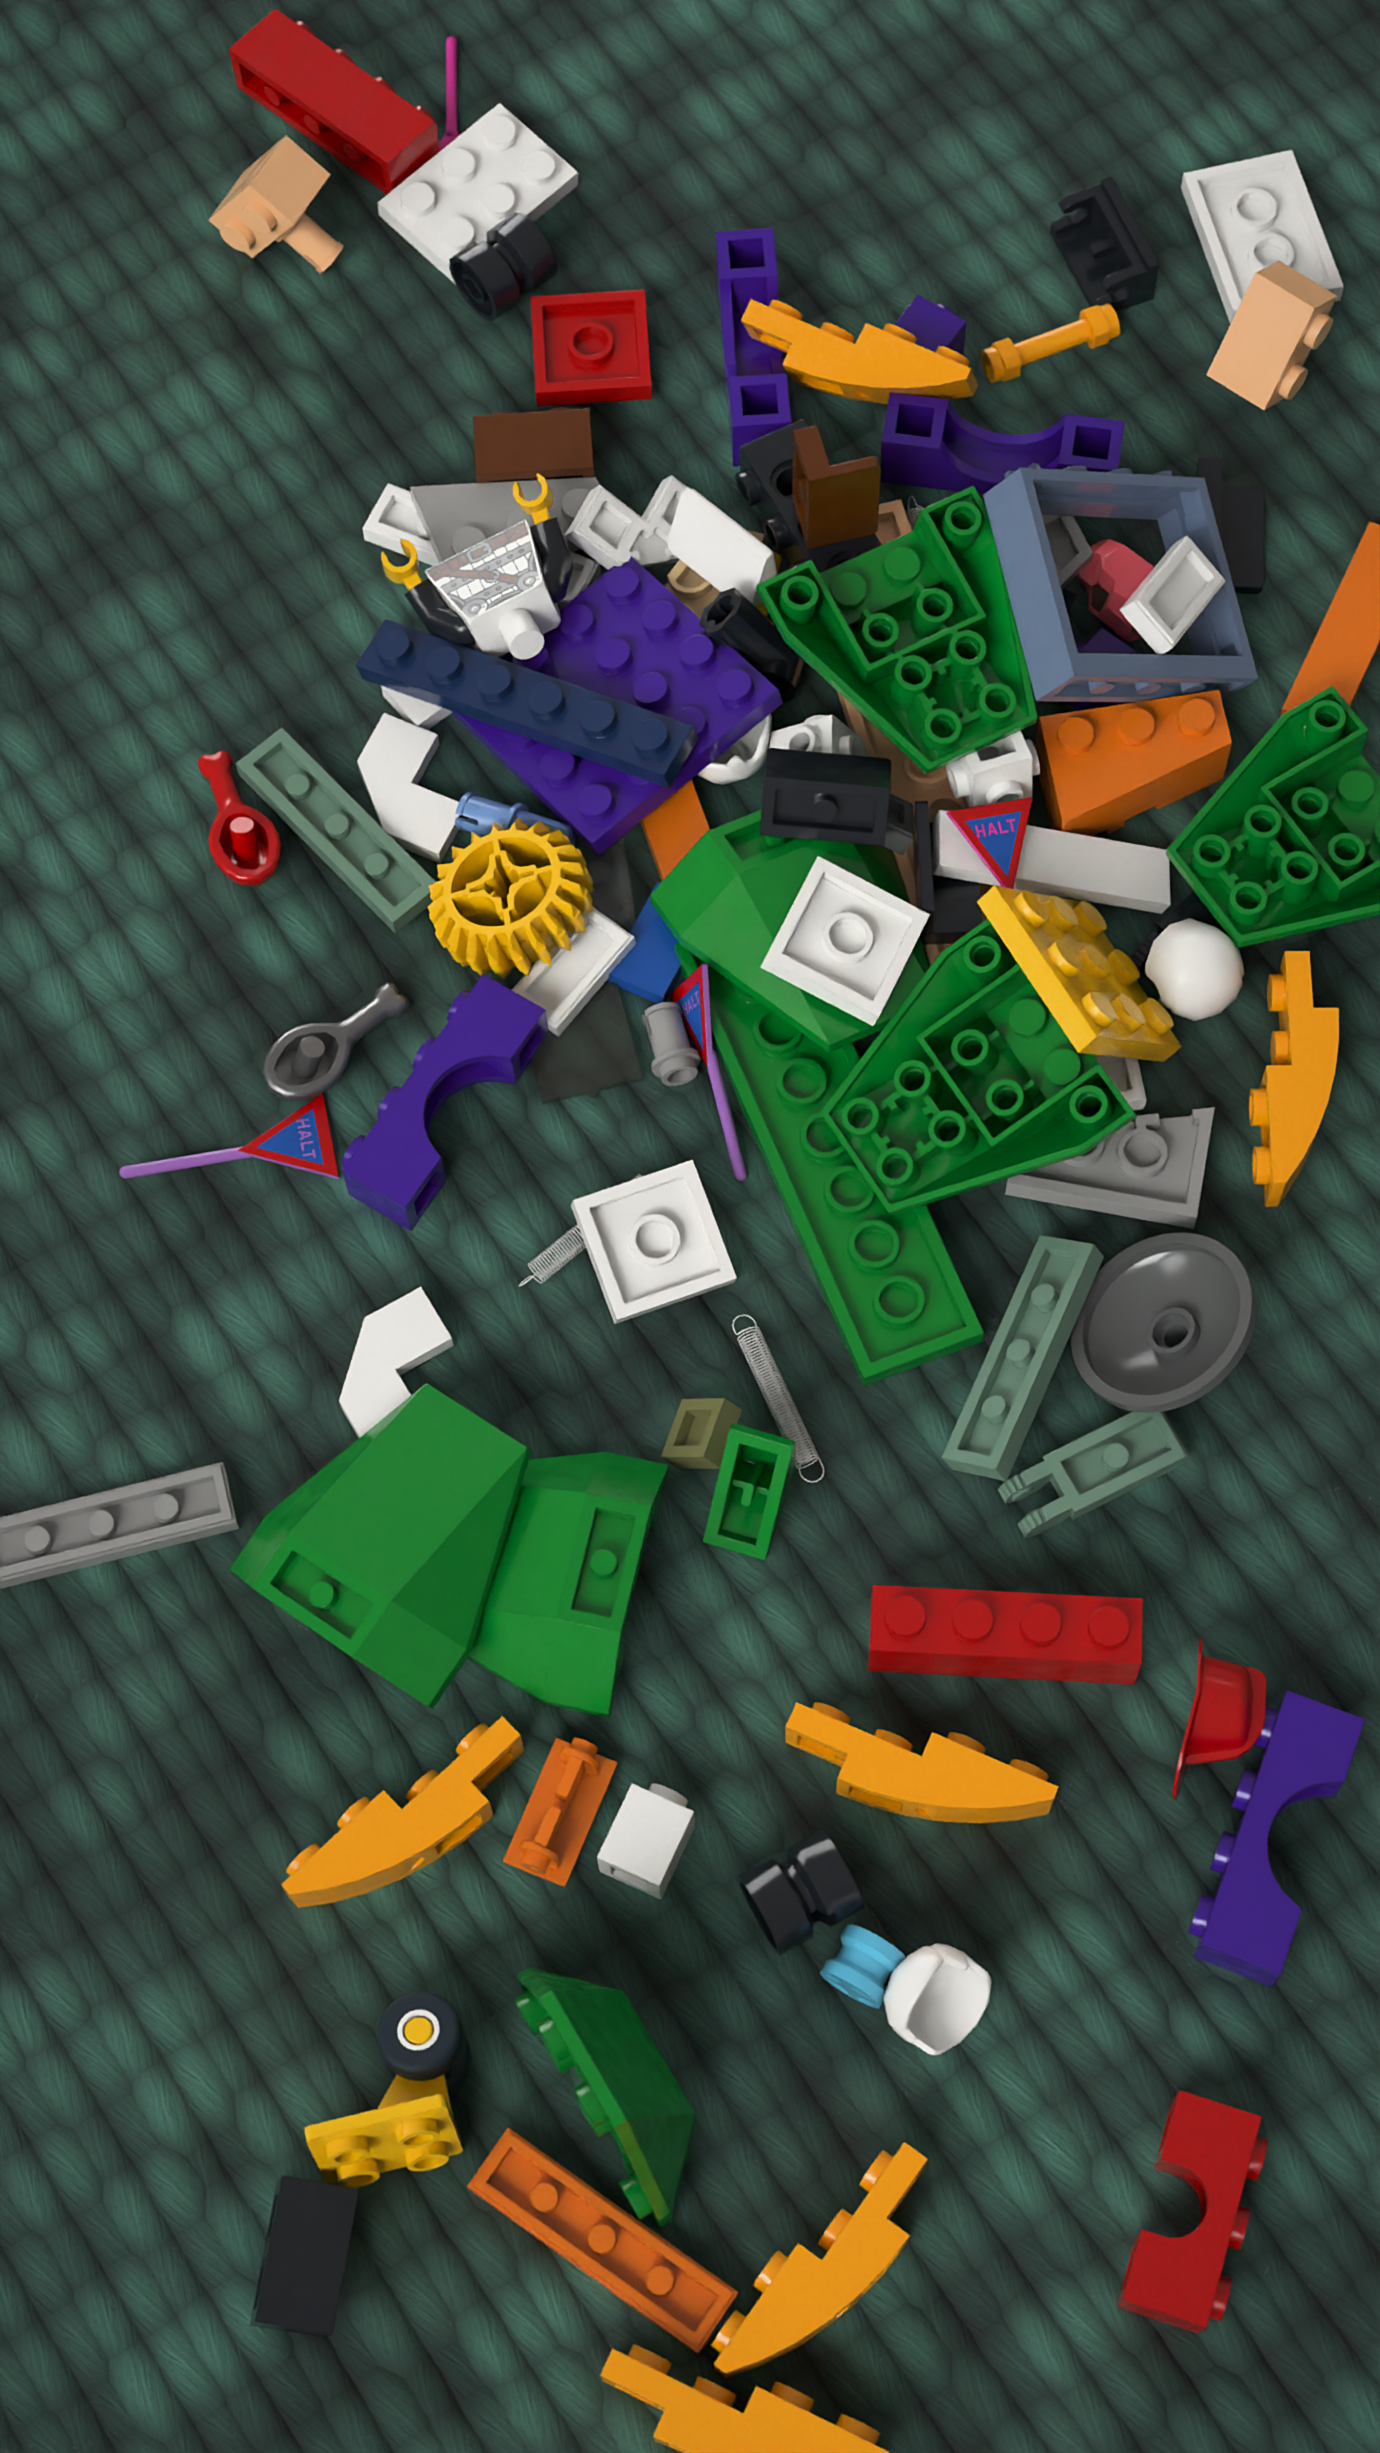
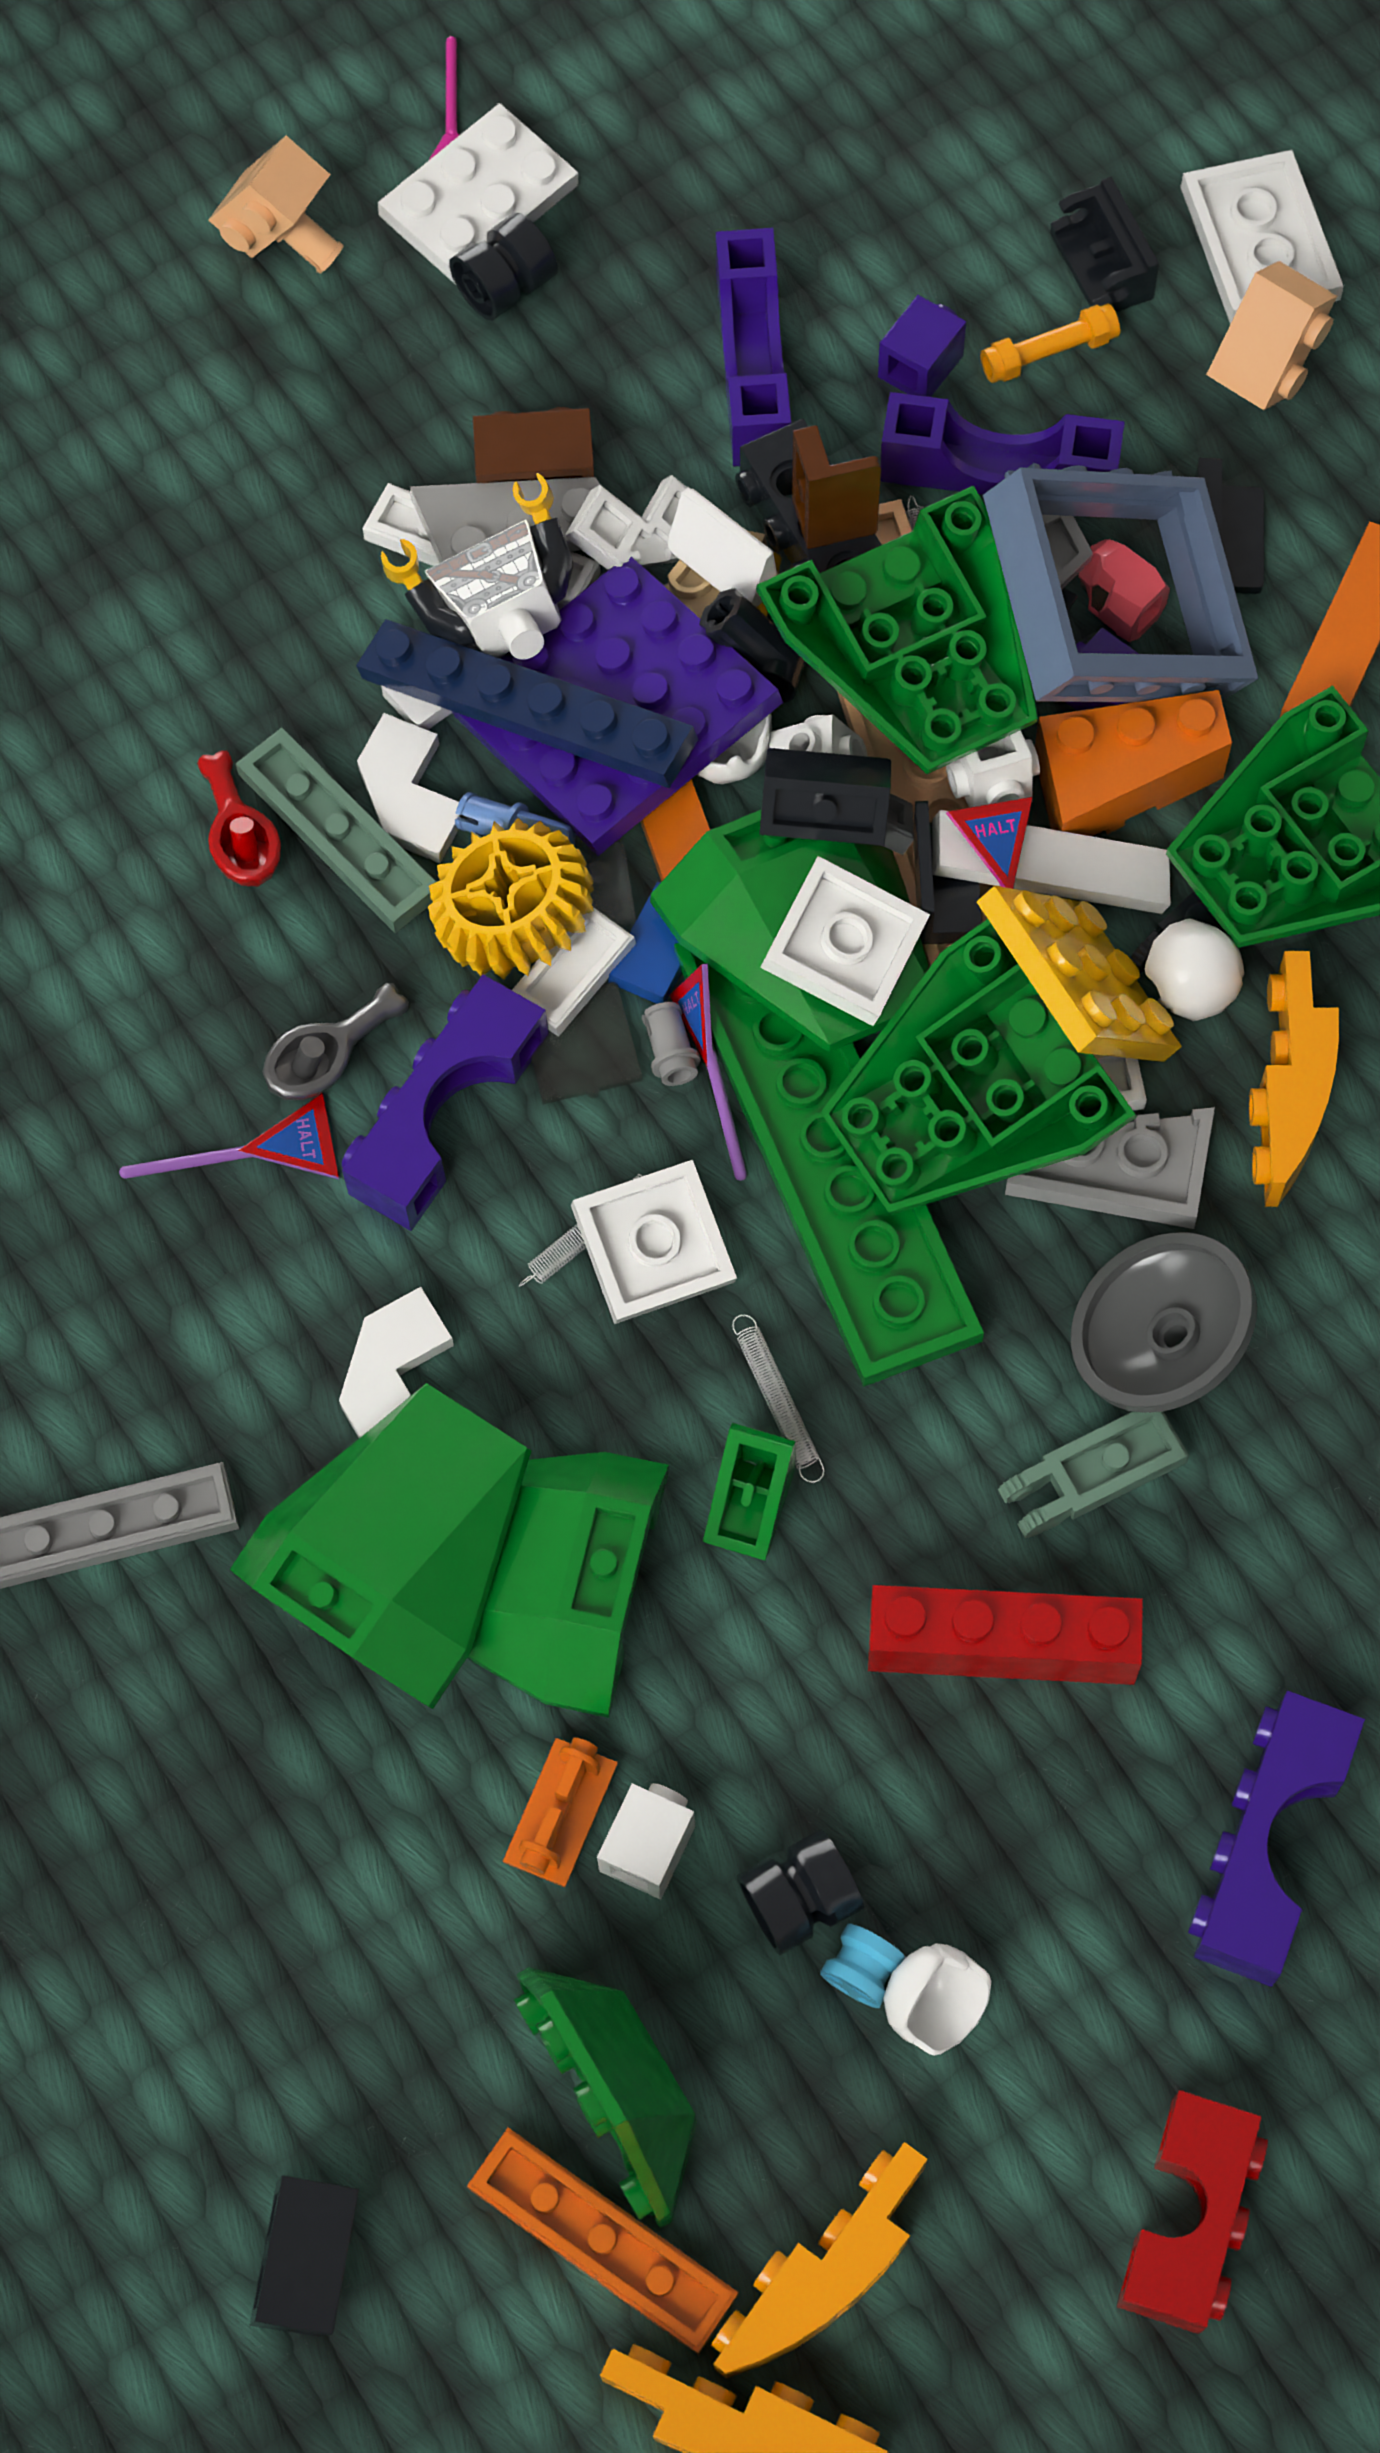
(333, 101): red brick -> none
(388, 1843): light orange slope -> none
(415, 2119): yellow plate -> none
(591, 348): red plate -> none
(700, 1433): olive plate -> none
(862, 371): light orange slope -> none
(944, 1784): light orange slope -> none
(1022, 1357): sand green plate -> none
(1172, 595): white tile -> none
(1224, 1714): red piece -> none

